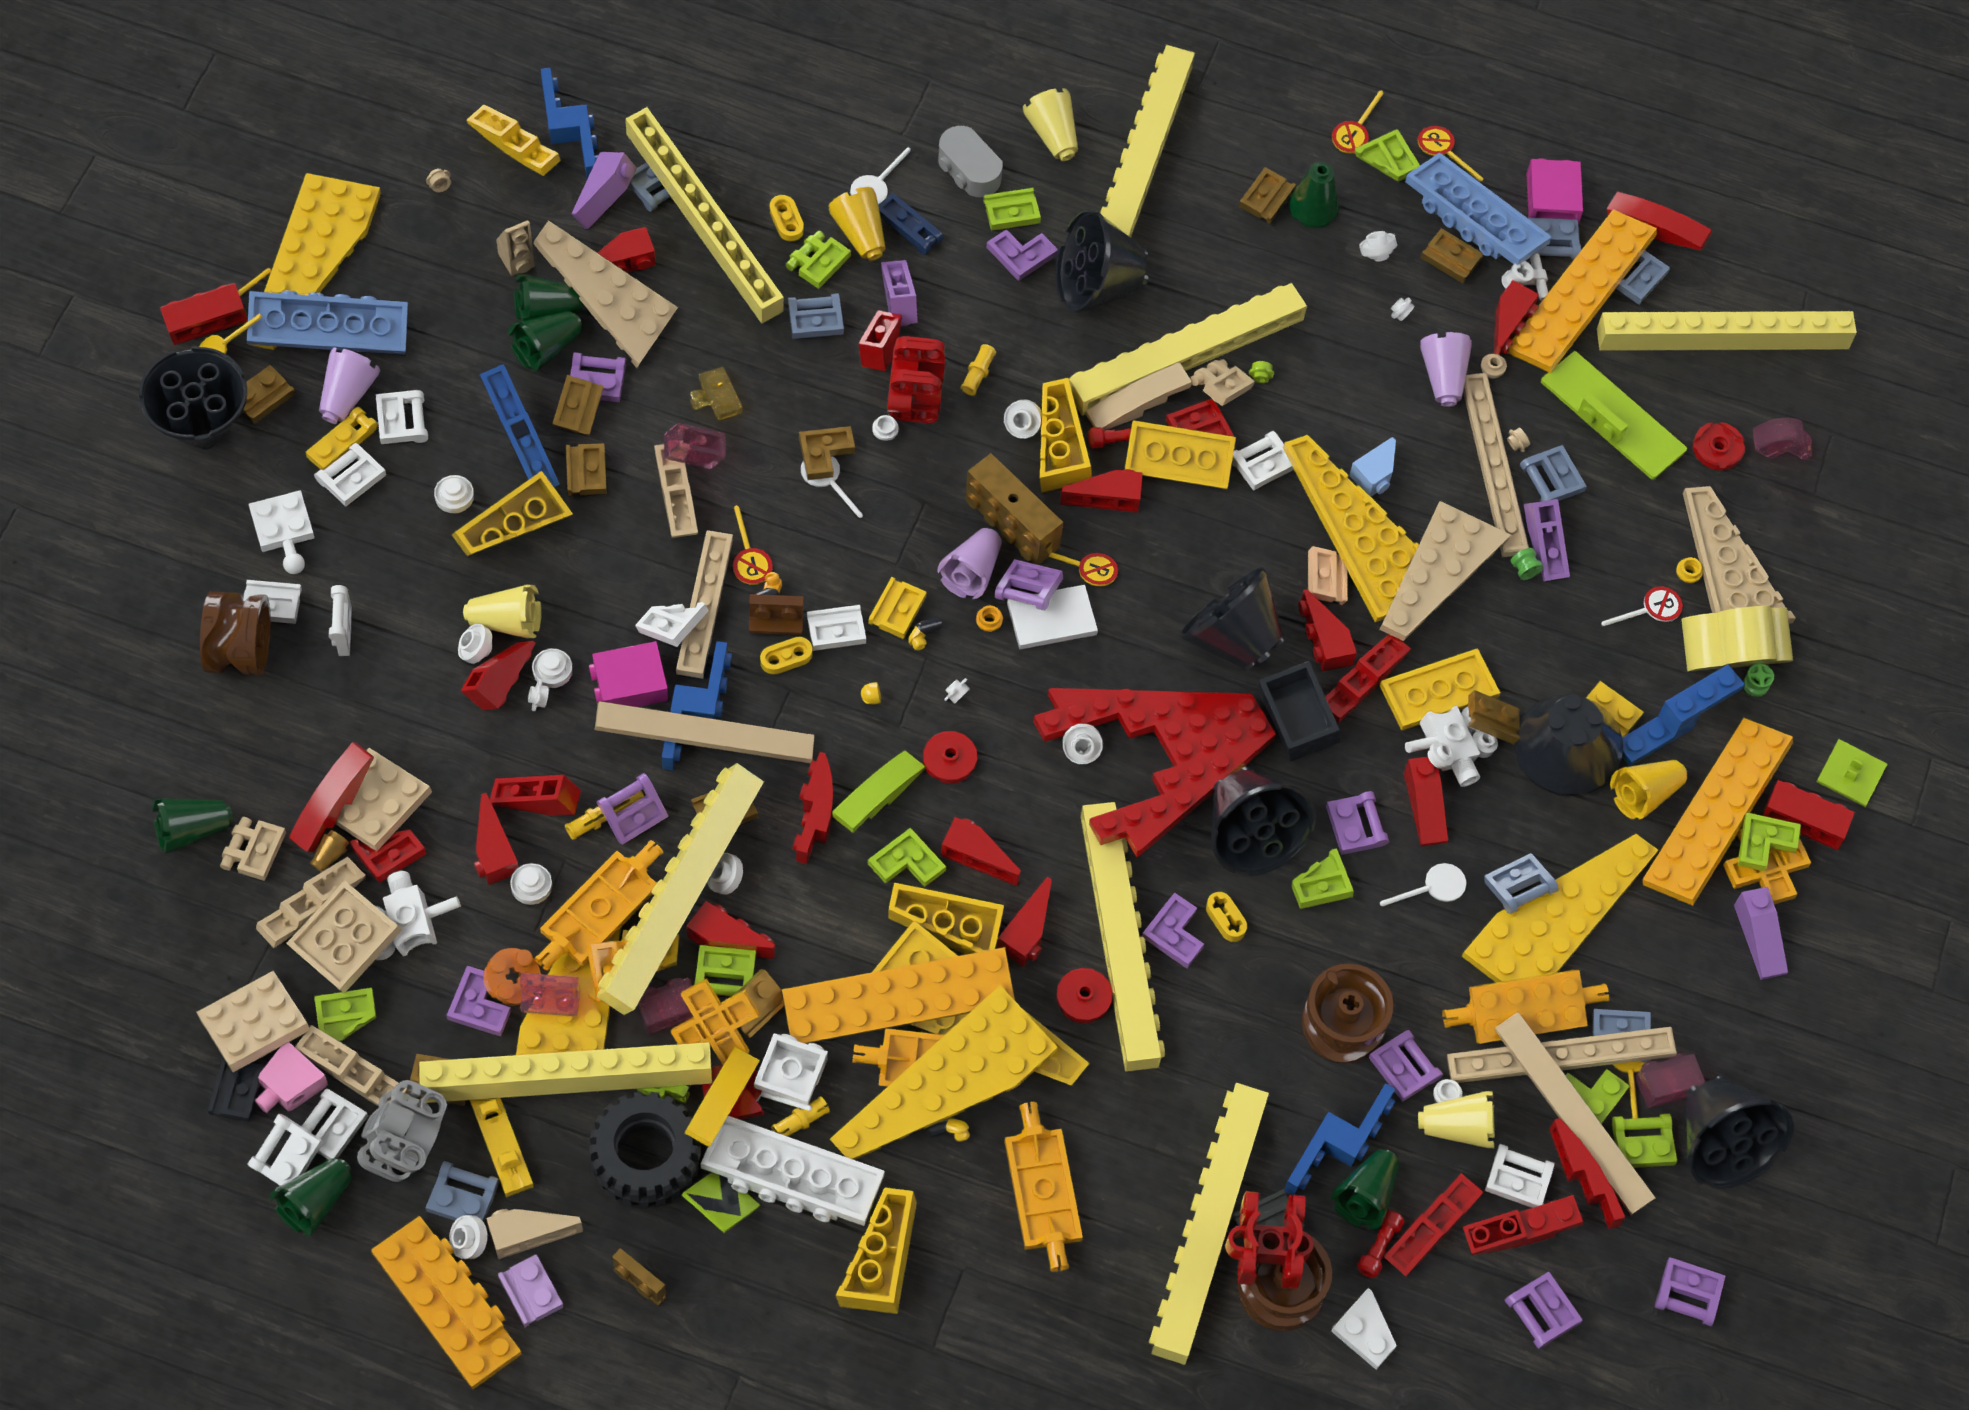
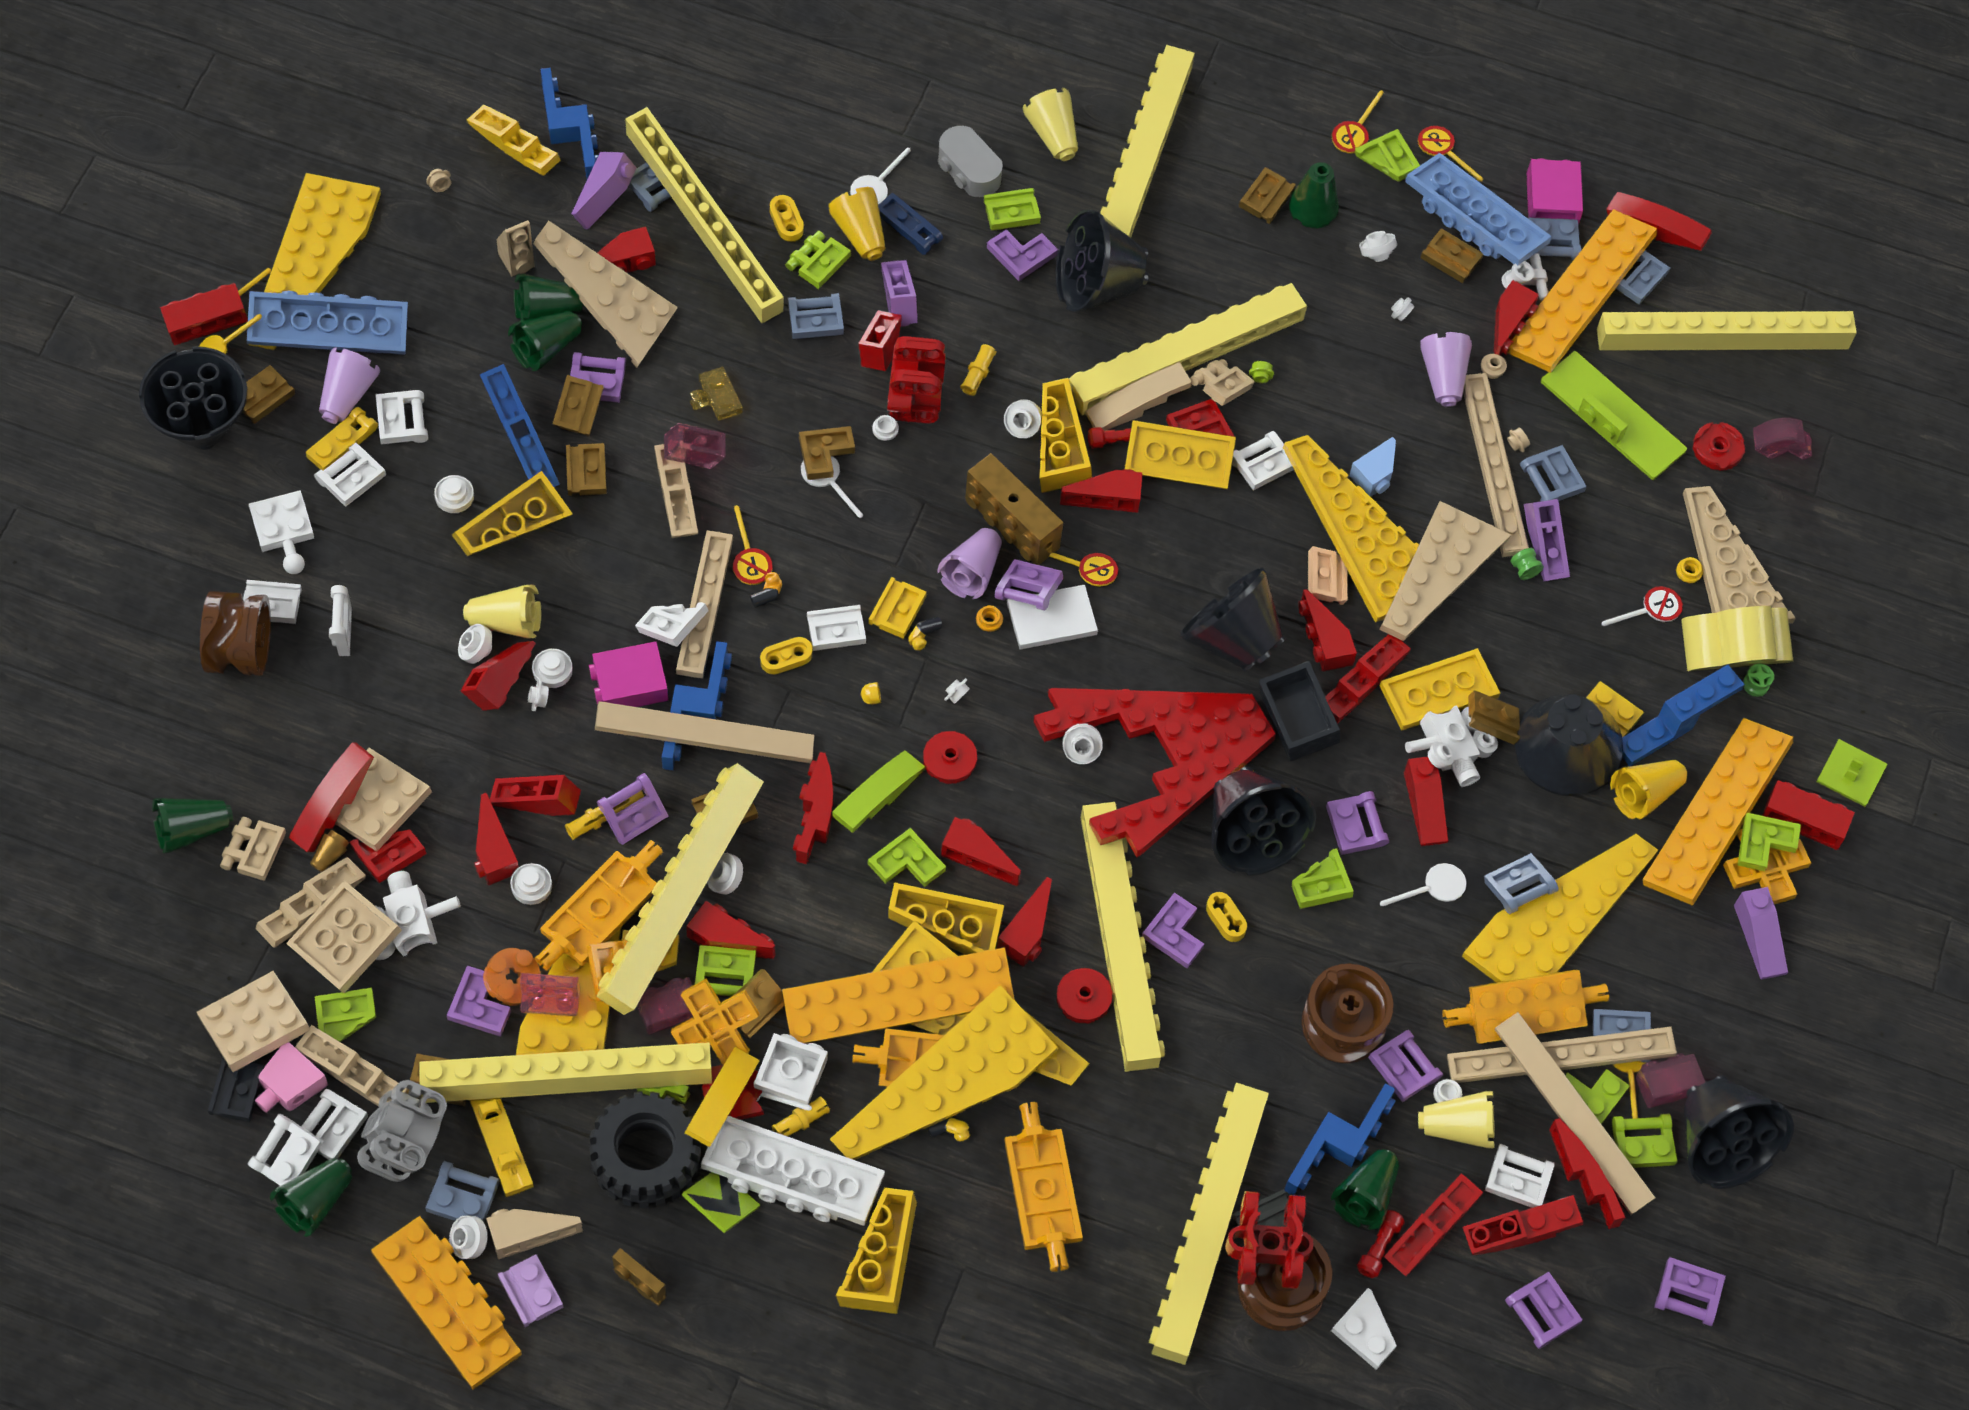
(776, 614): reddish brown bracket -> none

